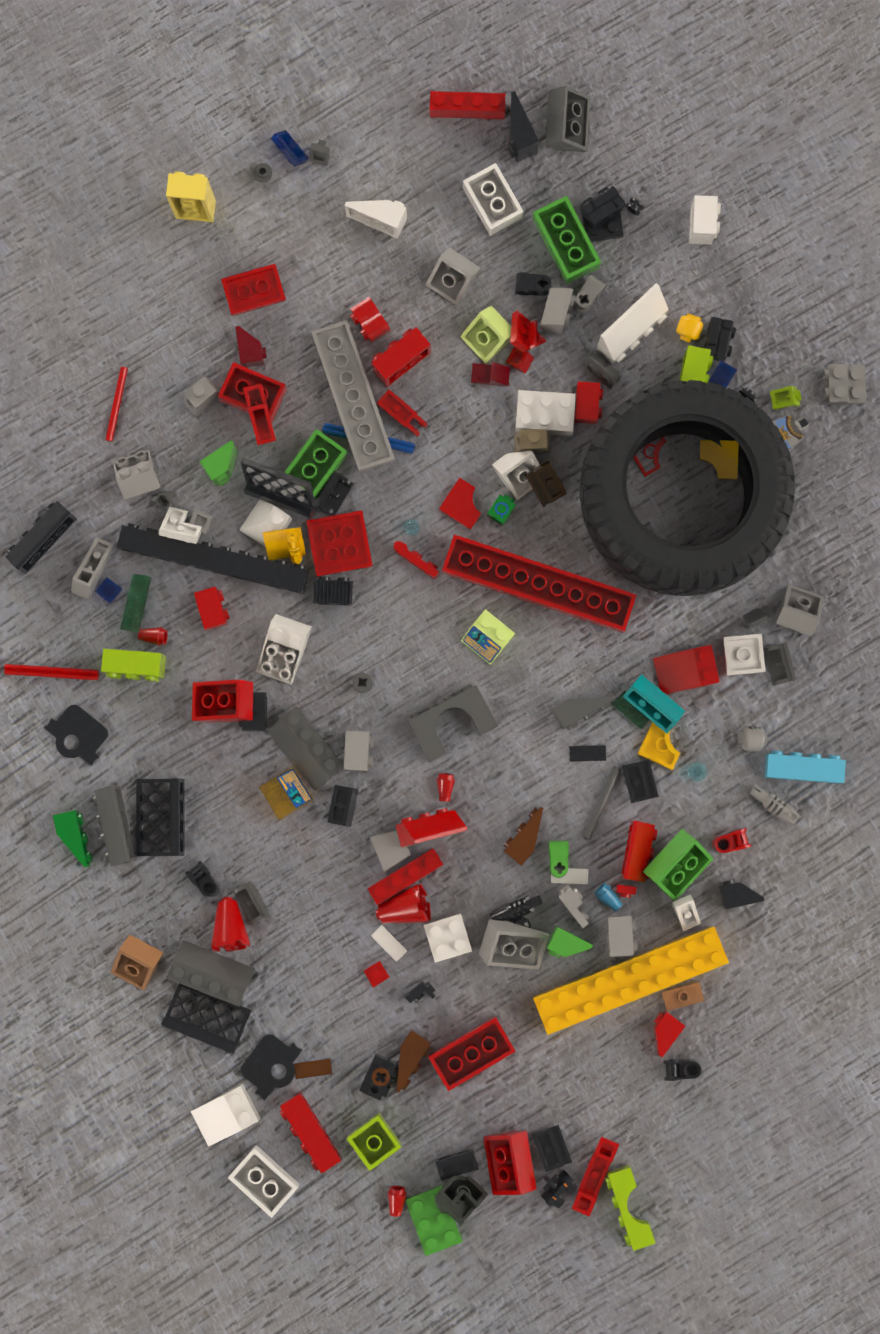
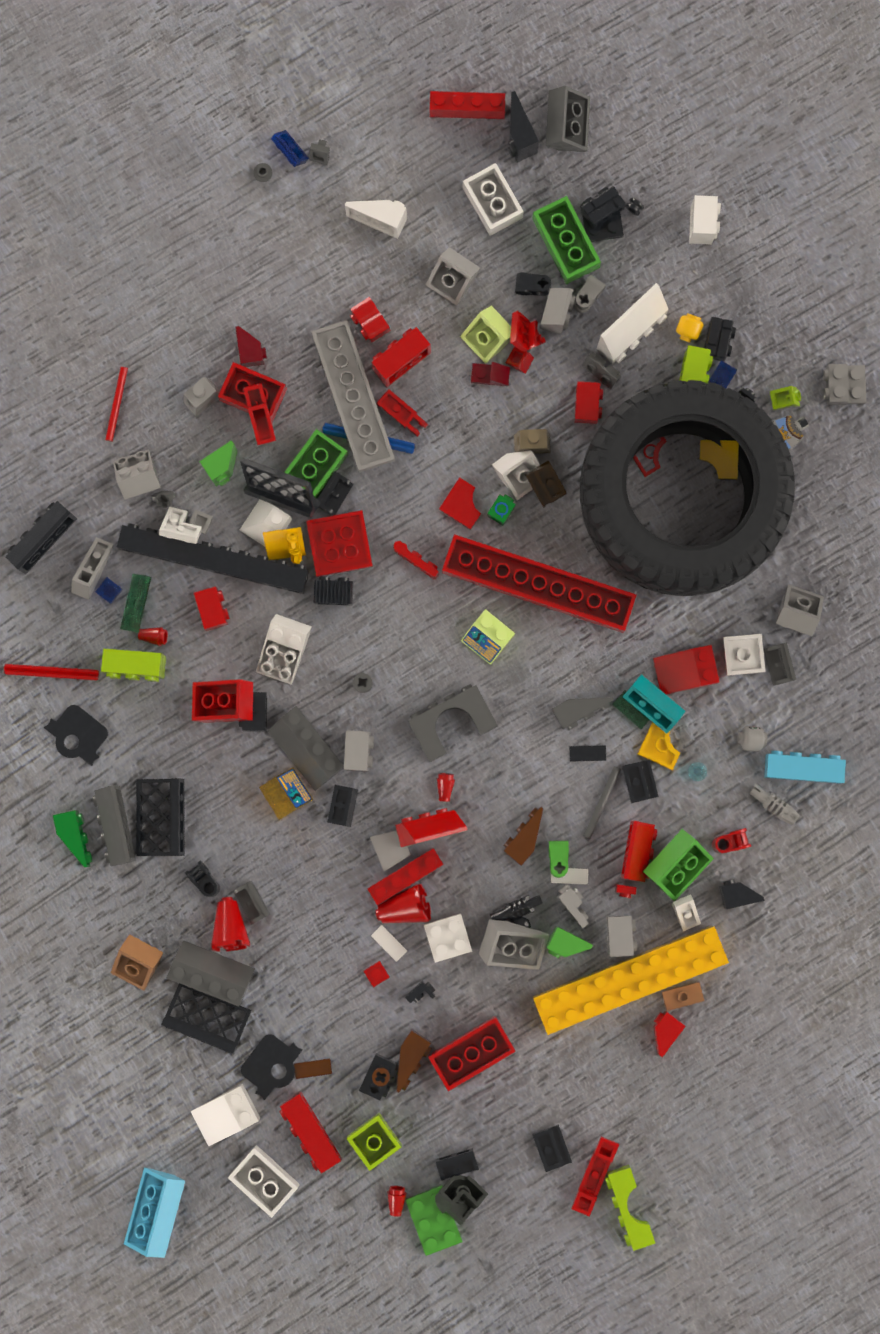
(154, 1213): none -> medium azure slope
(191, 197): light yellow brick -> none
(253, 289): red plate -> none
(411, 531): clear light blue hinge -> none
(509, 1163): red slope -> none
(545, 411): white brick -> none
(556, 1186): black hips -> none
(608, 896): dark azure cone -> none
(680, 1069): black piece -> none
(754, 618): dark grey slope -> none

